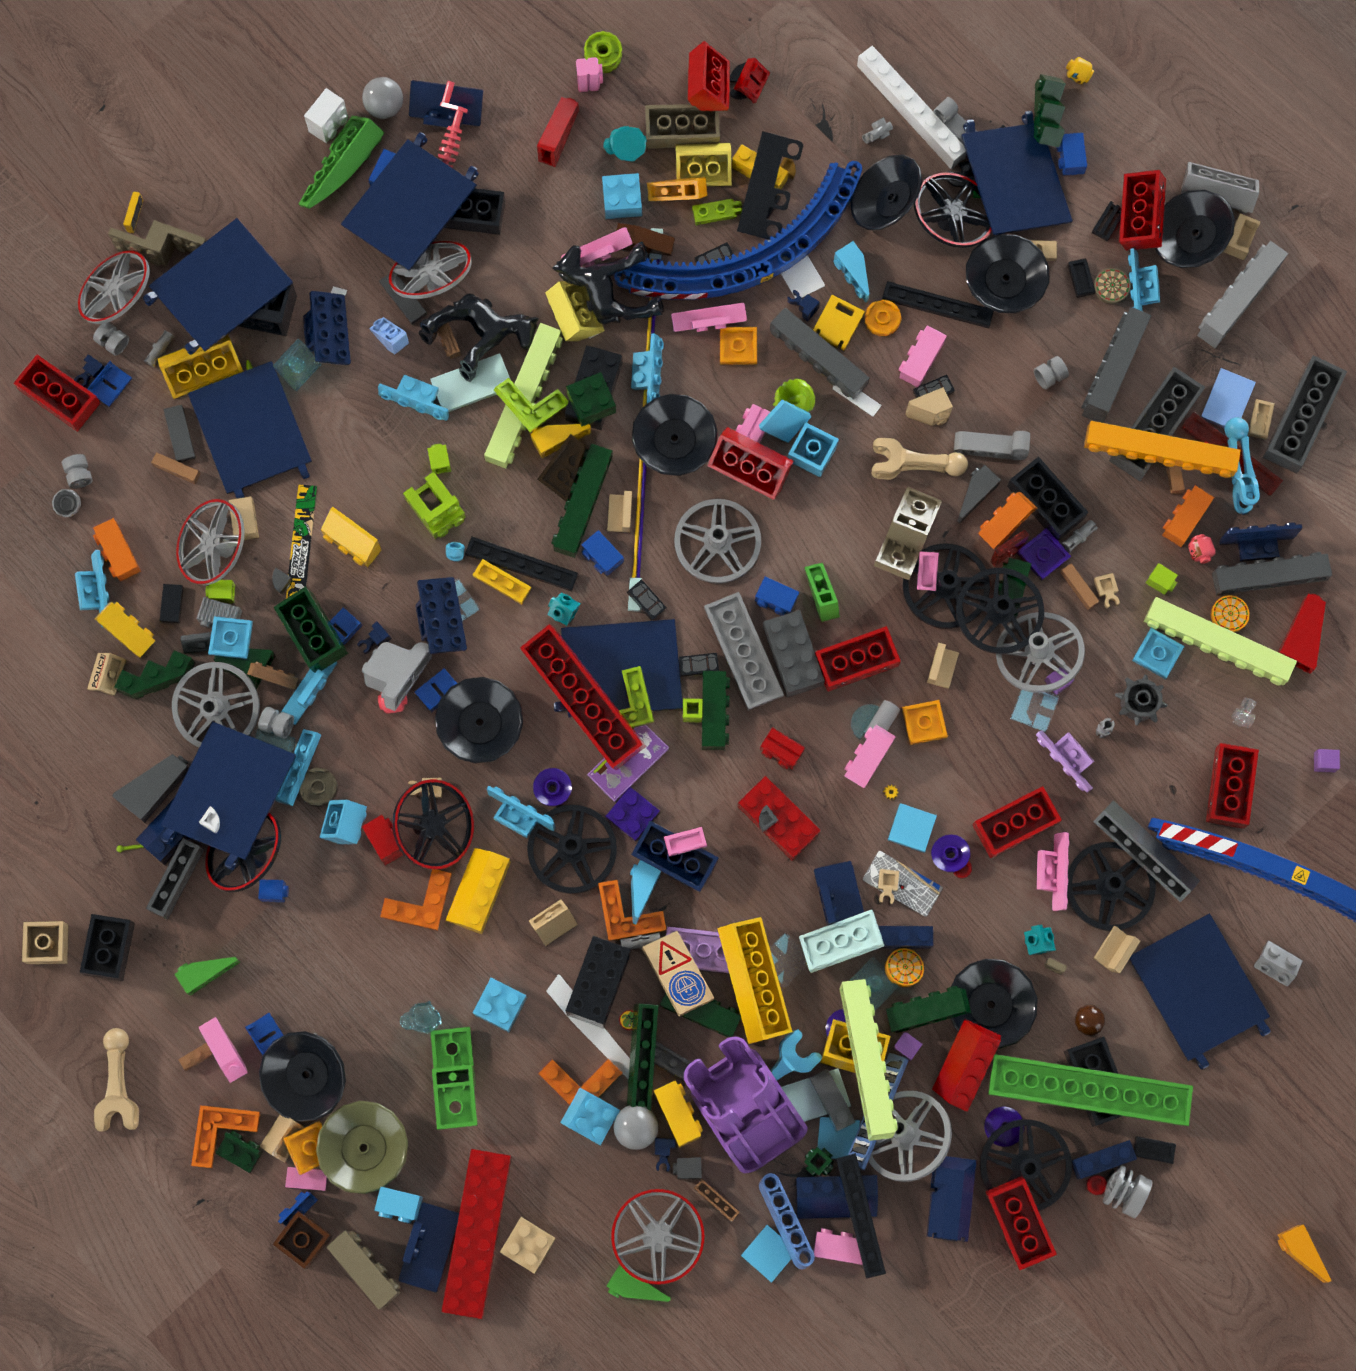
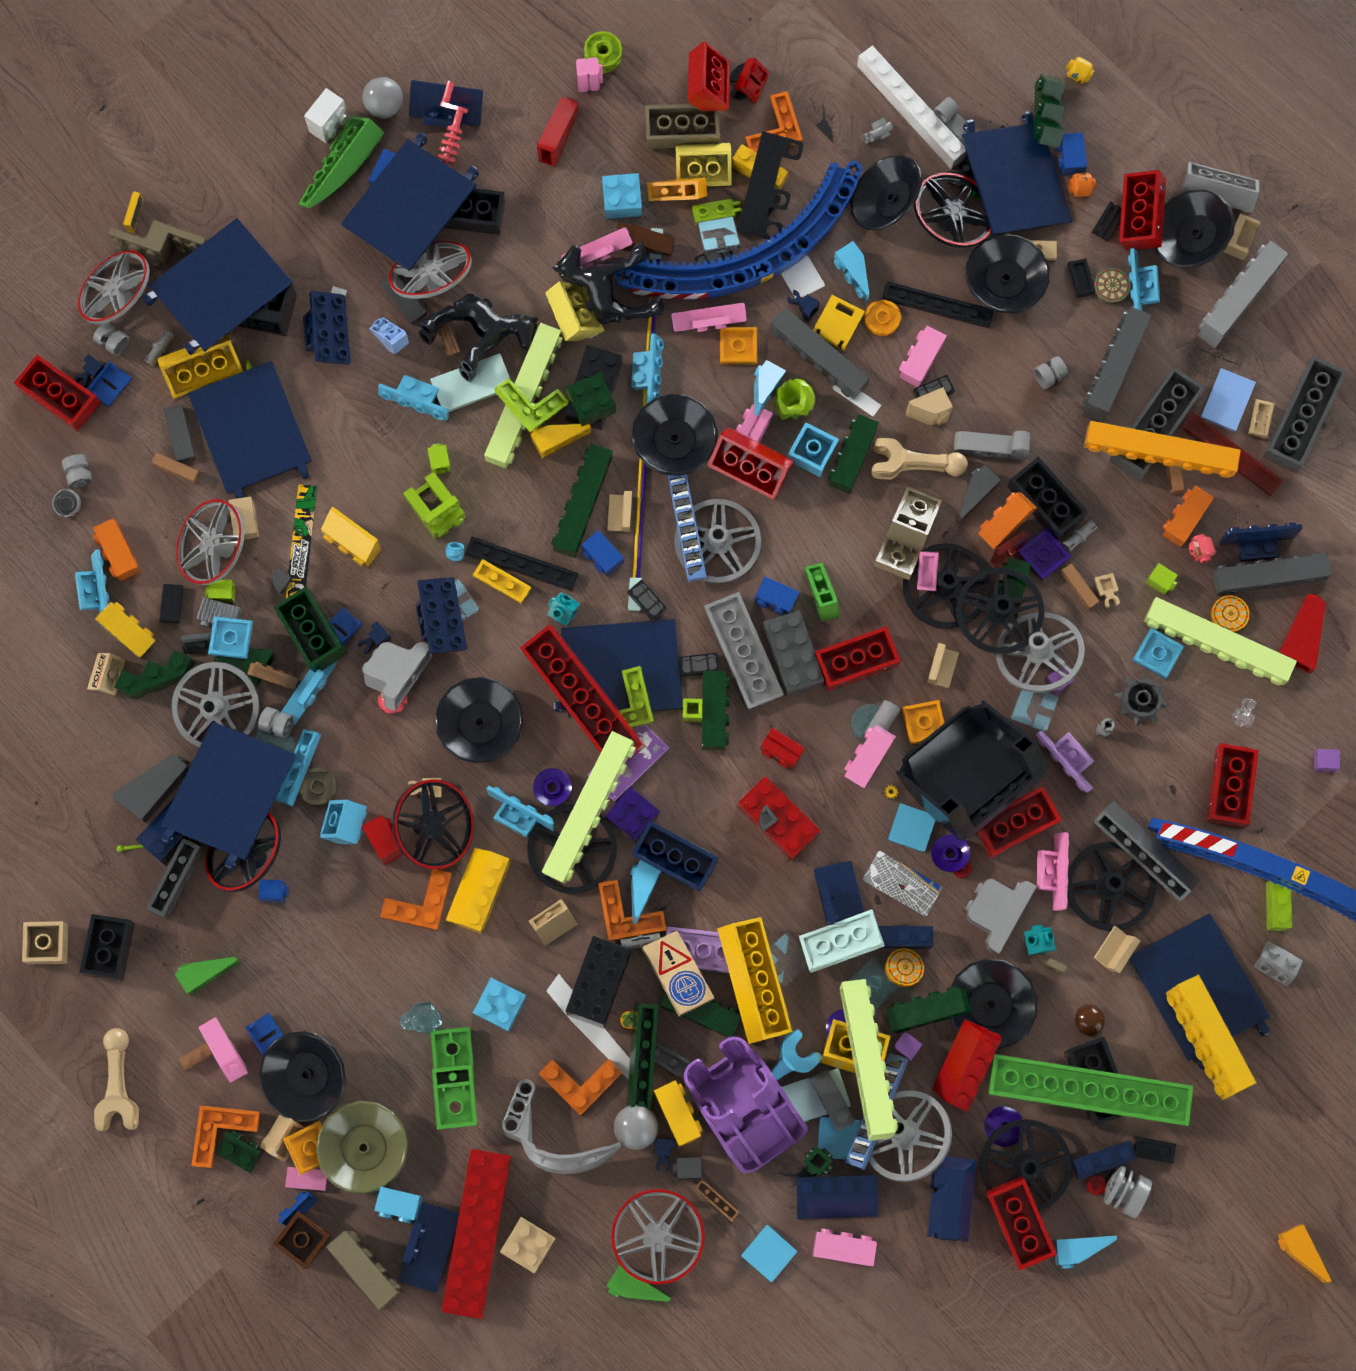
(211, 820): white tile -> none
(296, 365): clear light blue tile -> none
(429, 695): blue piece -> none
(548, 1161): none -> light grey piece
(563, 467): dark brown wing -> none
(588, 808): none -> yellowish green brick
(590, 1116): medium azure brick -> none
(626, 143): teal piece -> none
(685, 841): bright pink tile -> none
(687, 527): none -> tile
(718, 235): none -> tile
(766, 383): none -> slope
(784, 421): medium azure tile -> none
(785, 118): none -> orange plate
(786, 1211): medium blue beam -> none
(789, 165): pearl gold tile -> none
(853, 454): none -> dark green brick
(860, 1216): black tile -> none
(888, 882): tan plate -> none
(972, 769): none -> black slope
(998, 910): none -> light grey brick
(1077, 1250): none -> medium azure slope
(1082, 185): none -> orange head
(1210, 1037): none -> yellow brick
(1244, 484): medium azure piece -> none
(1278, 907): none -> lime brick

